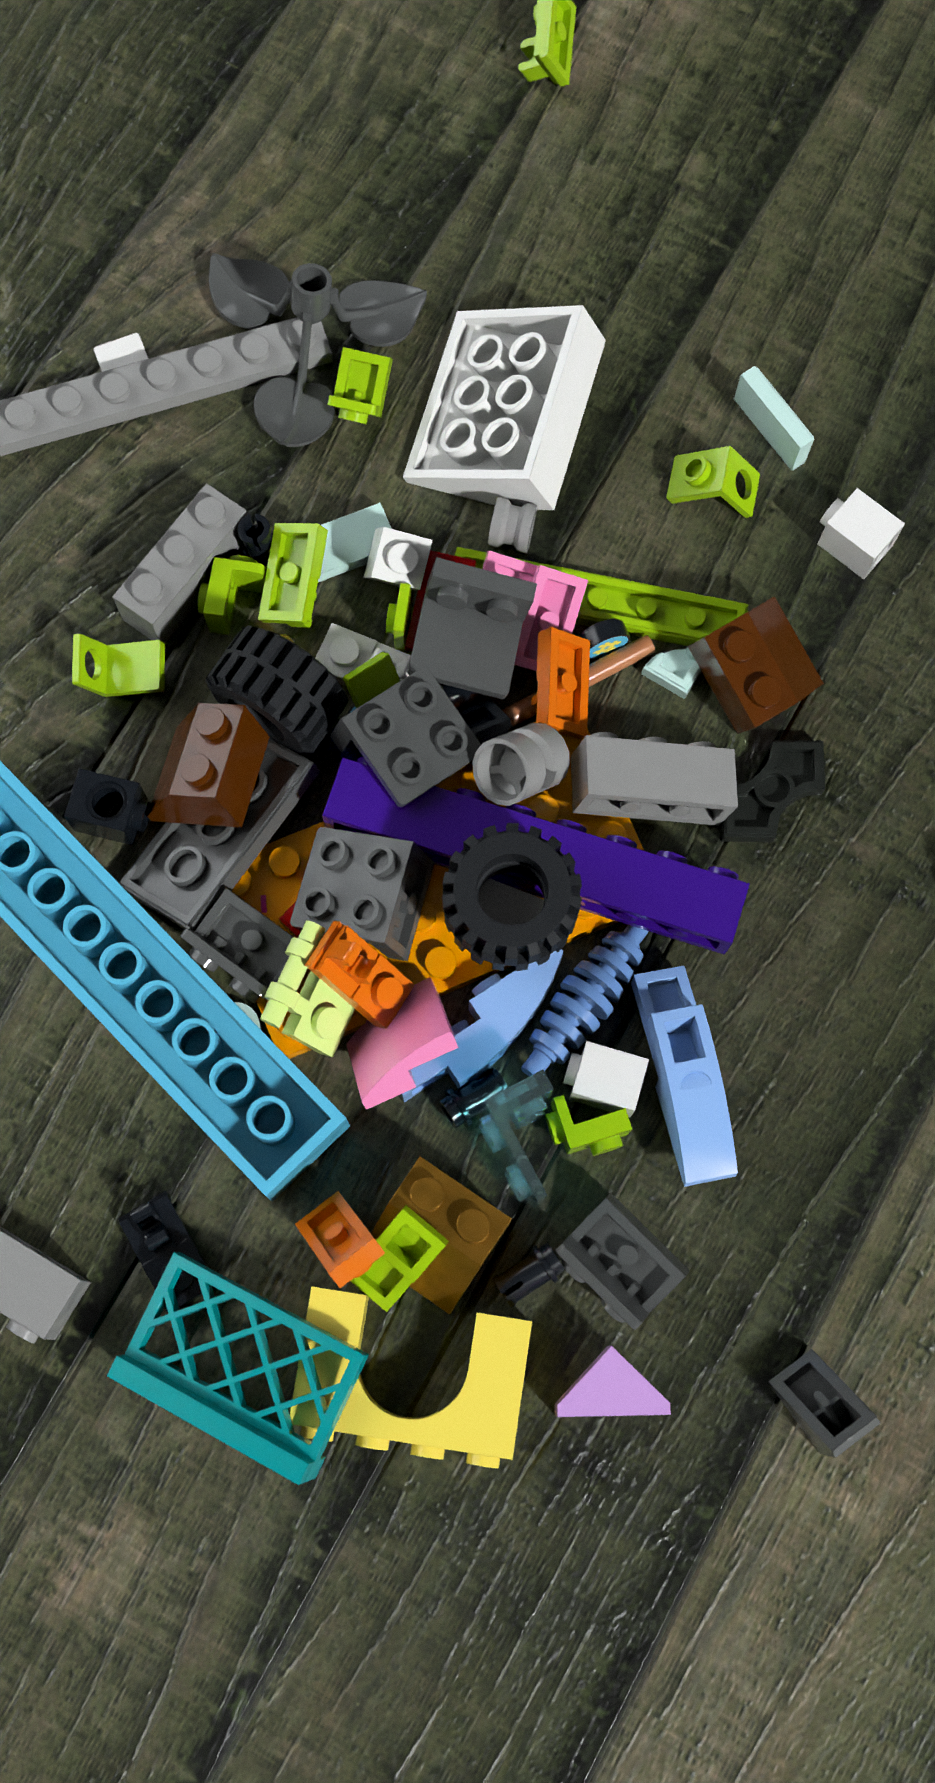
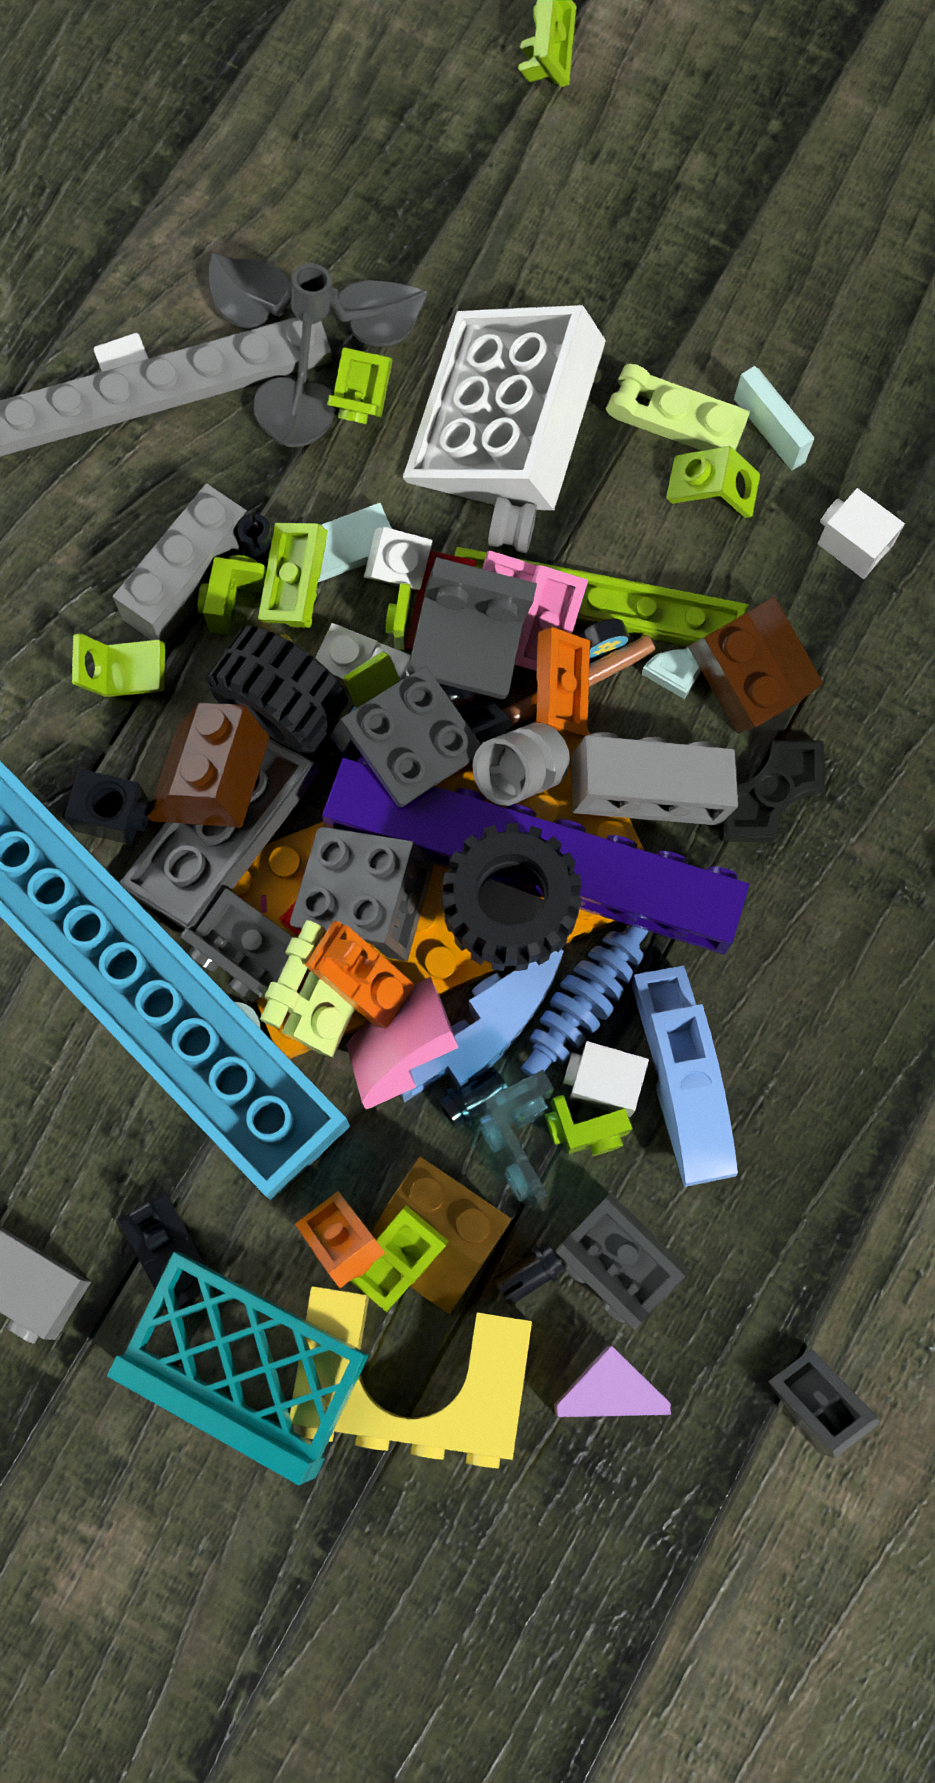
(676, 411): none -> yellowish green plate

